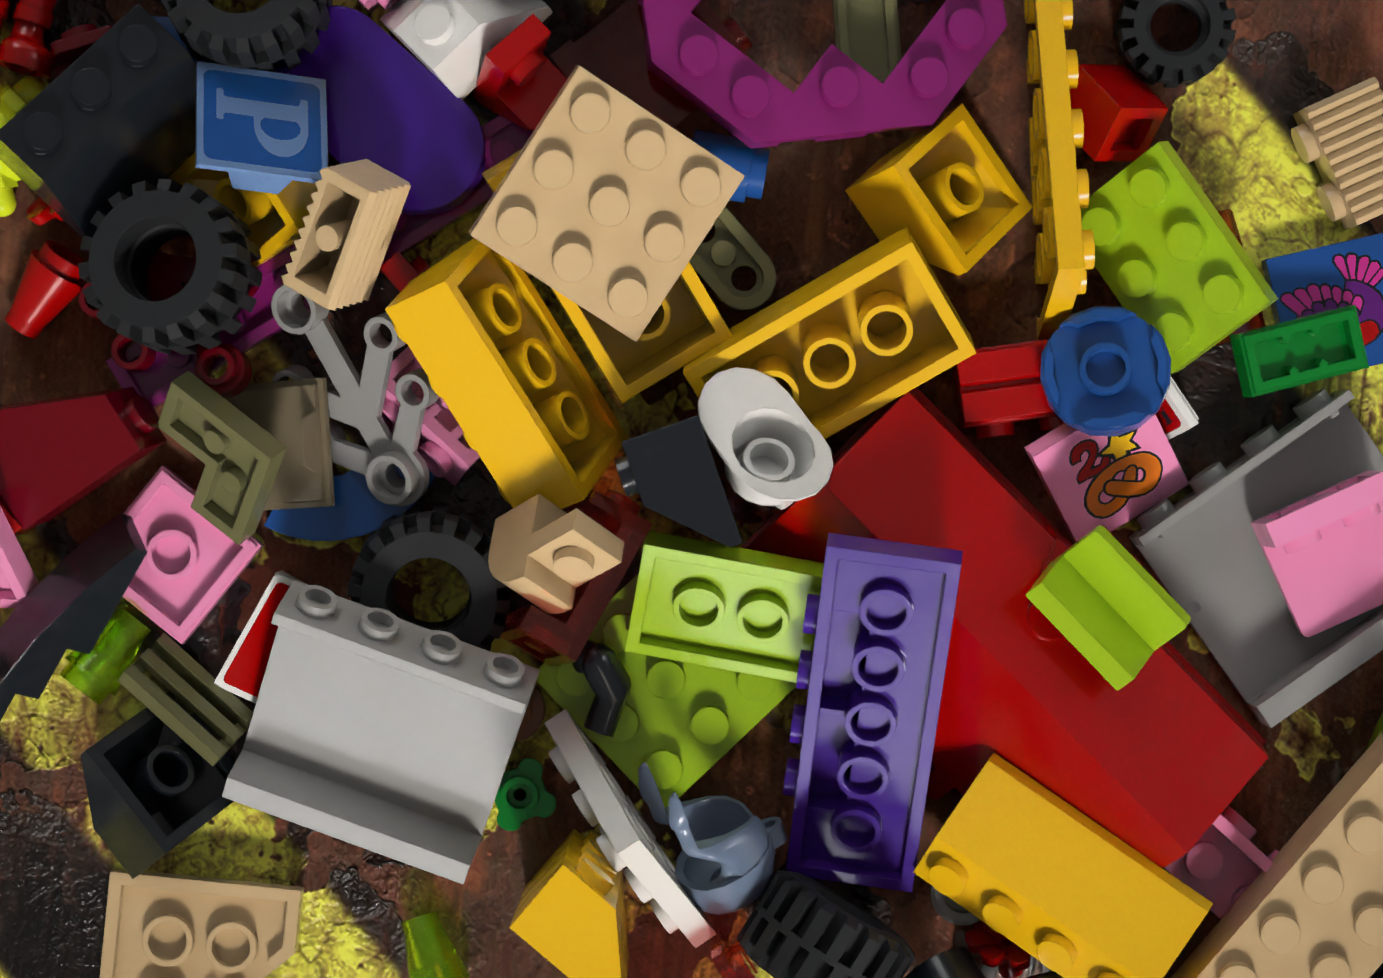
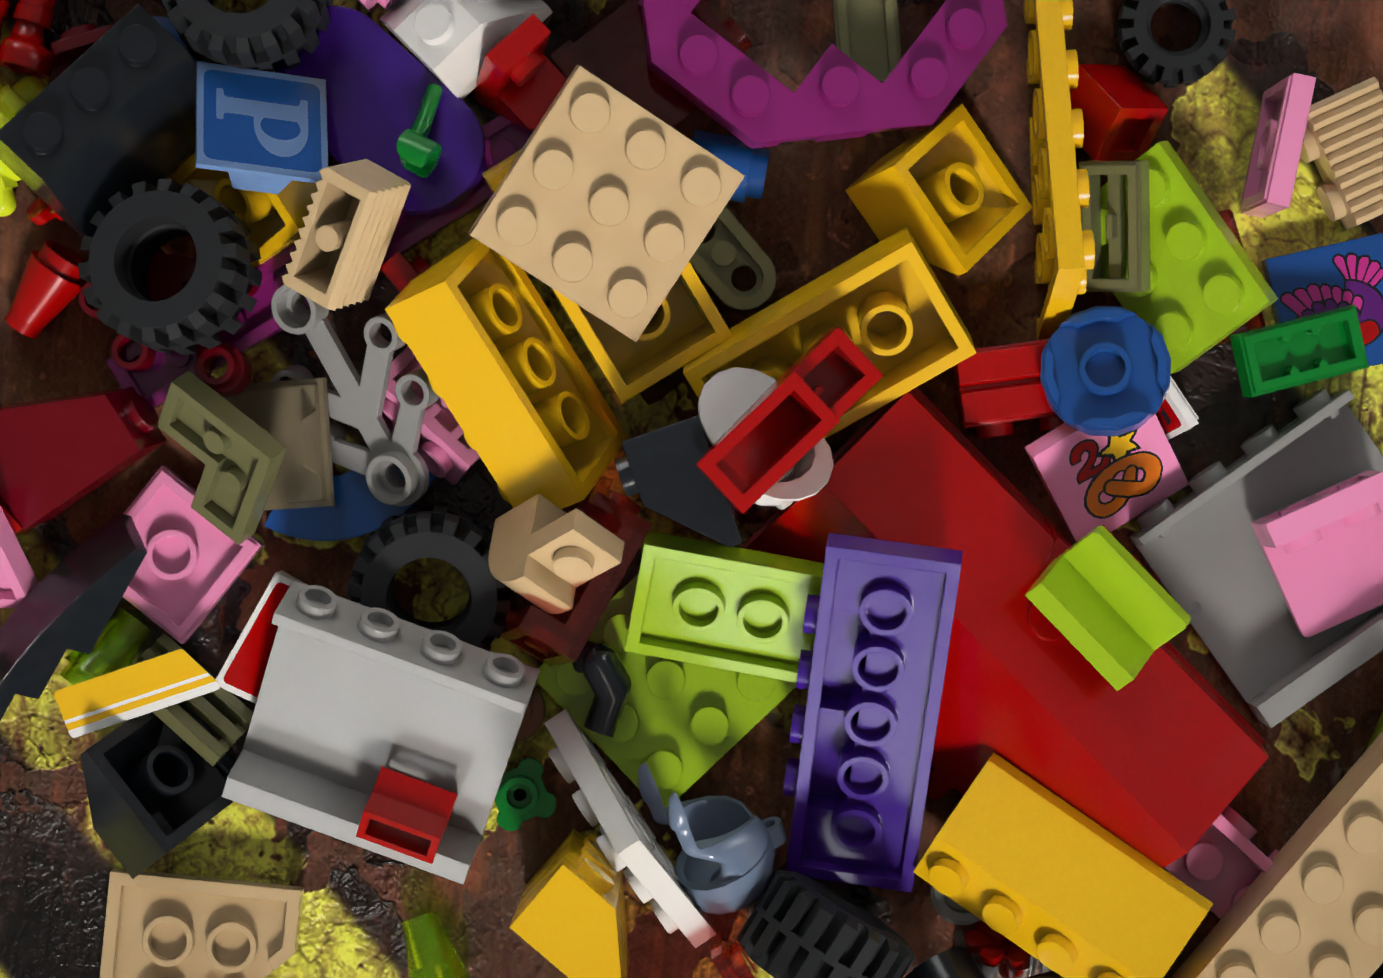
(132, 692): none -> yellow sticker
(407, 815): none -> red piece
(414, 148): none -> green hand
(789, 419): none -> red slope
(1138, 225): none -> olive tile
(1277, 146): none -> bright pink tile

